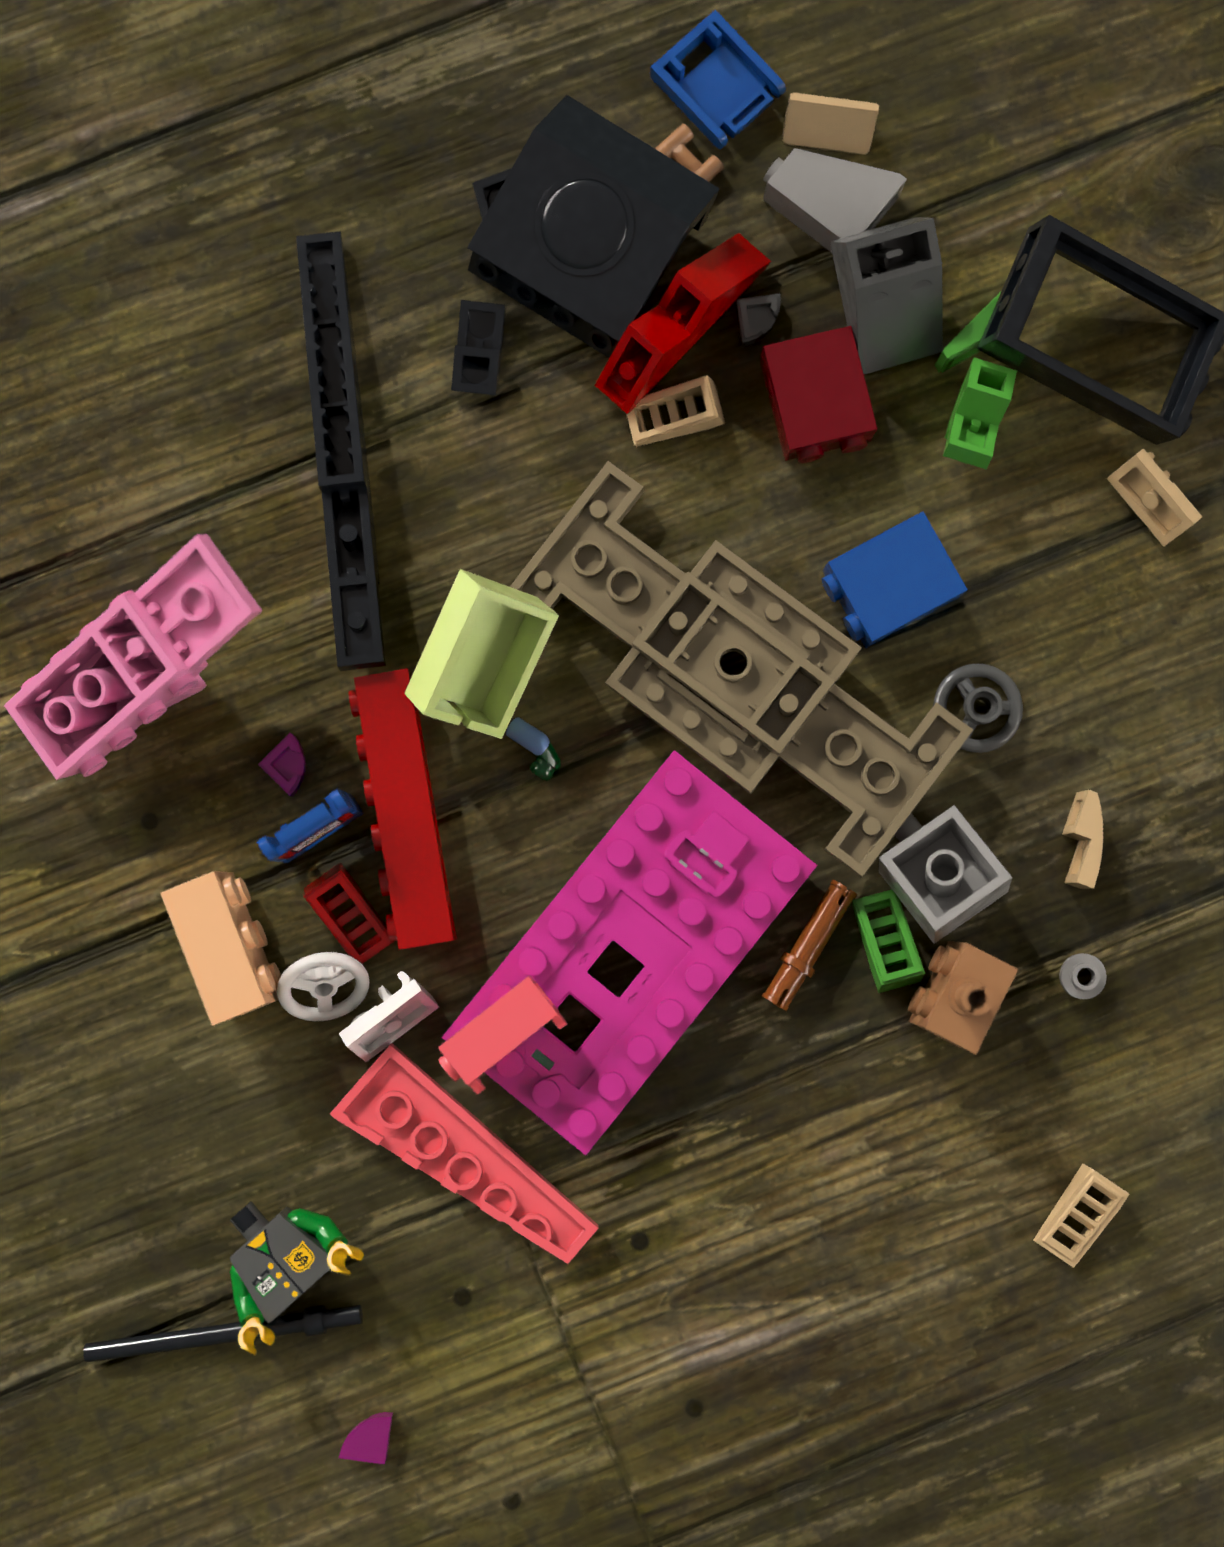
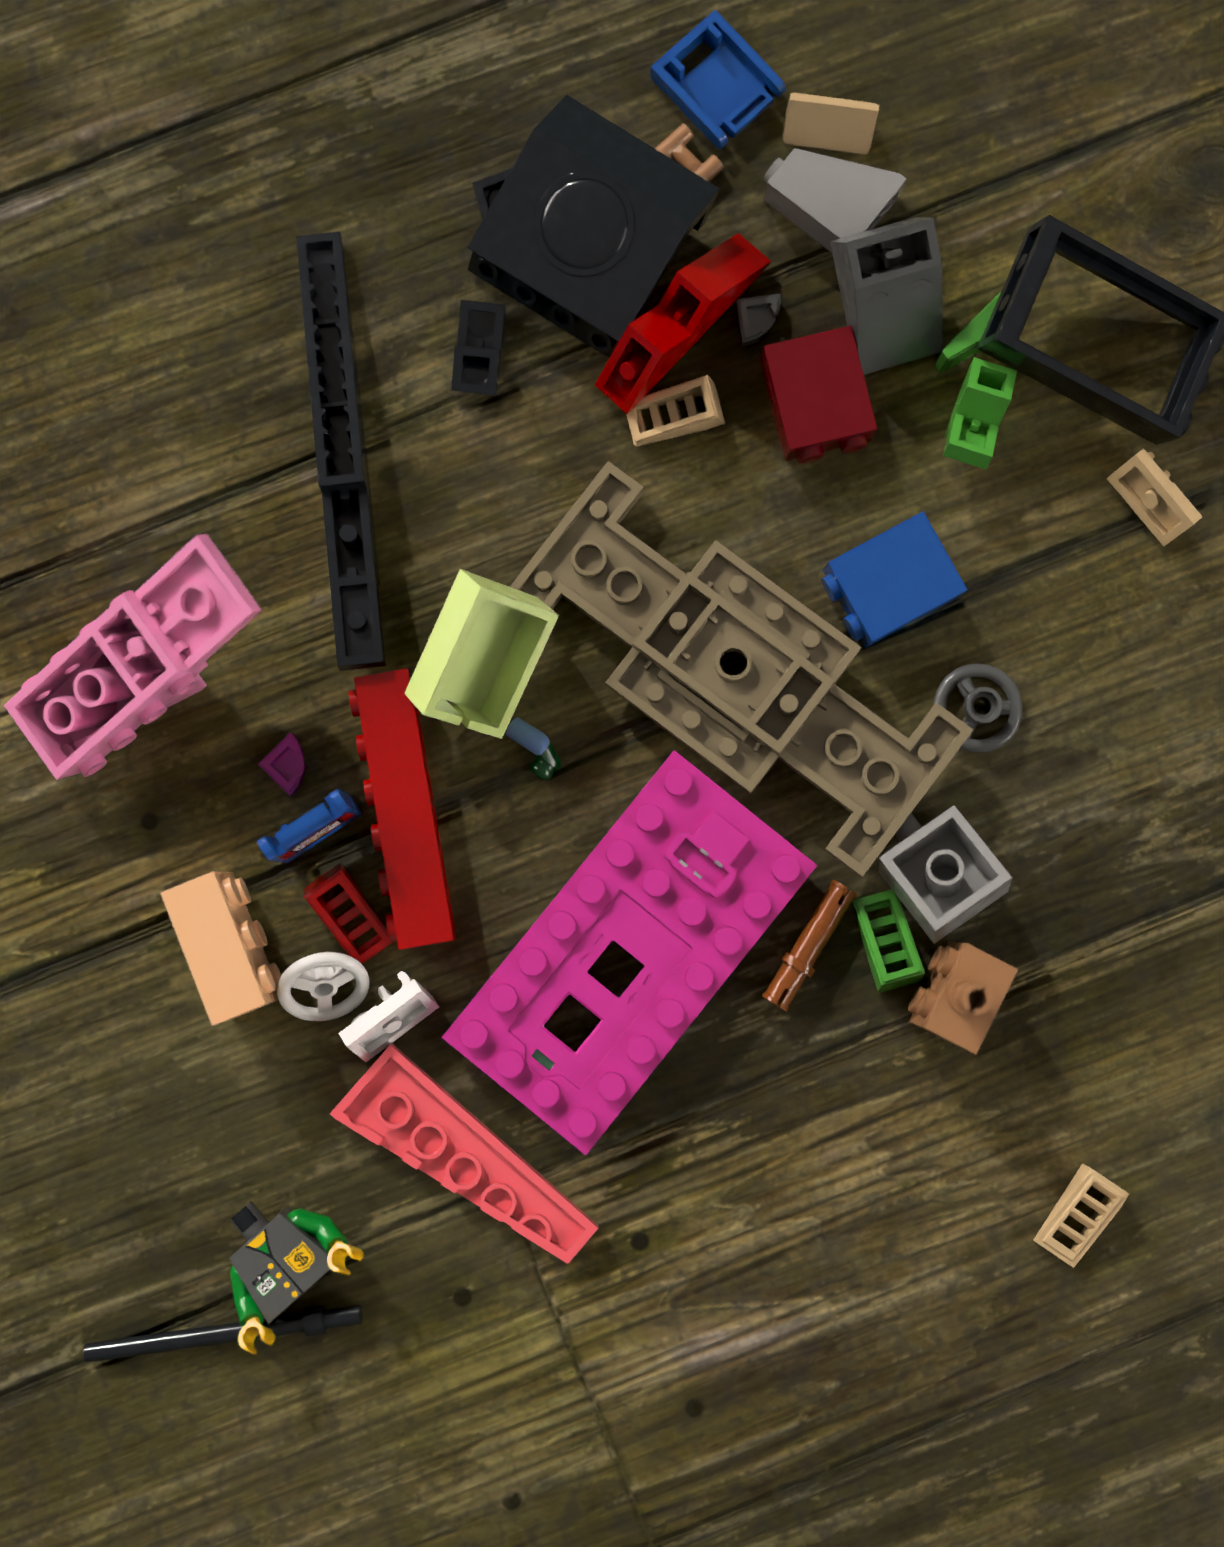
(369, 1440): magenta tile -> none
(497, 1032): coral brick -> none
(1069, 972): light grey plate -> none
(1085, 825): tan slope -> none

